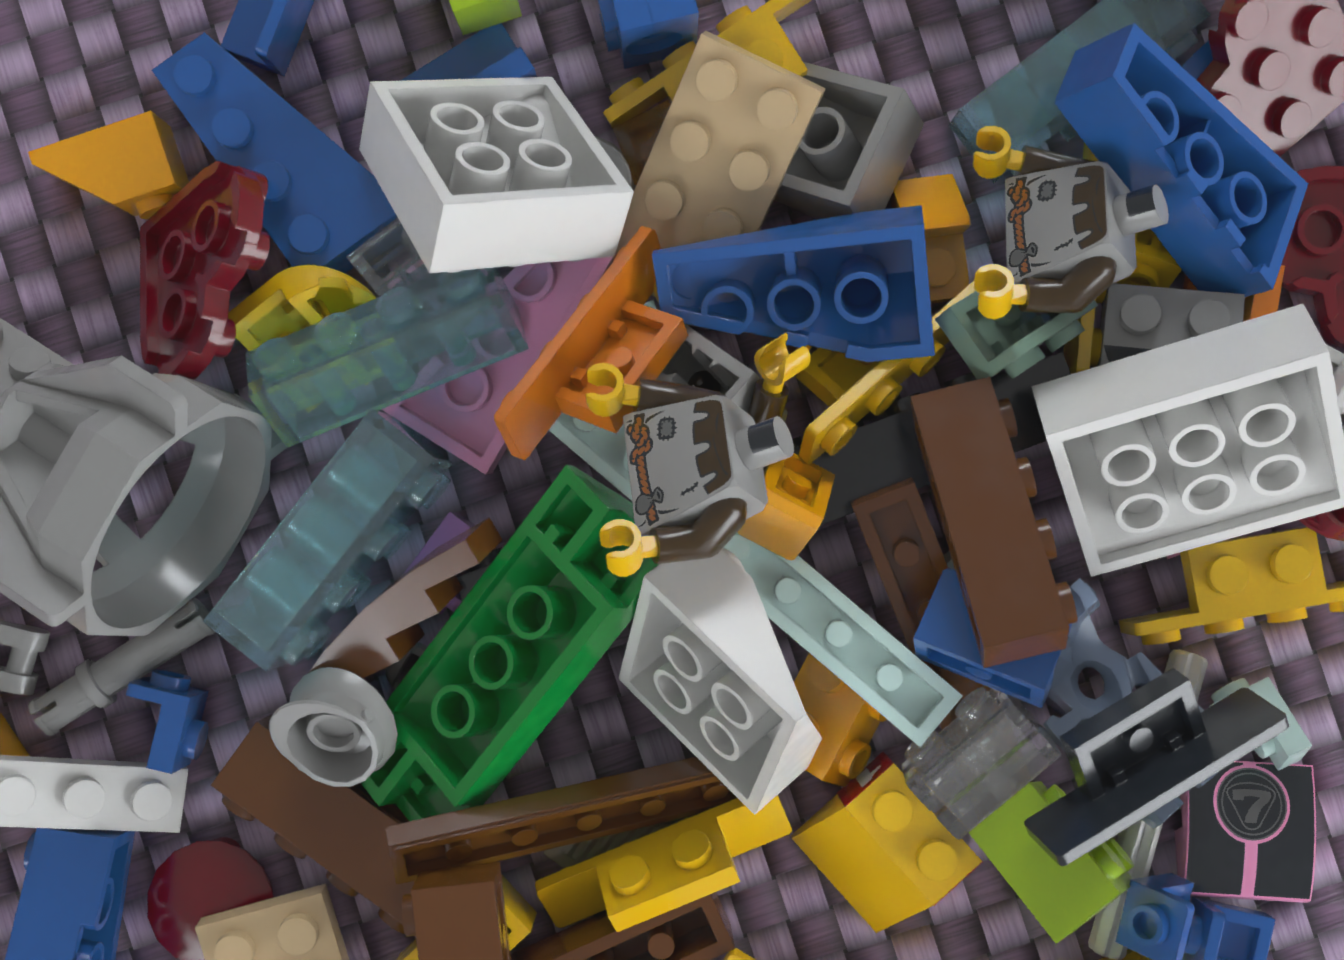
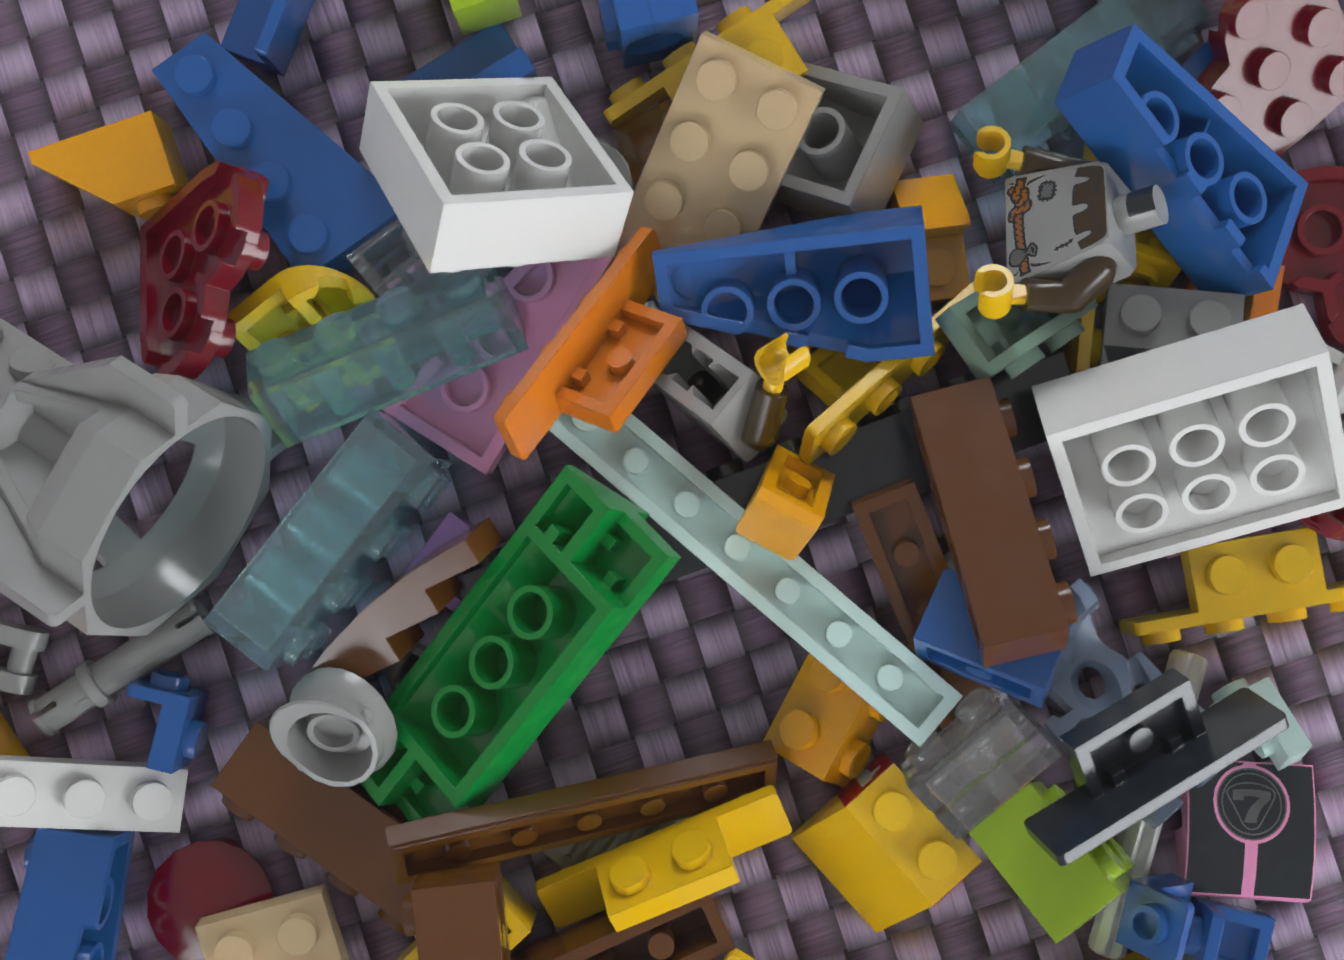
(689, 465): torso -> none
(718, 677): white slope -> none

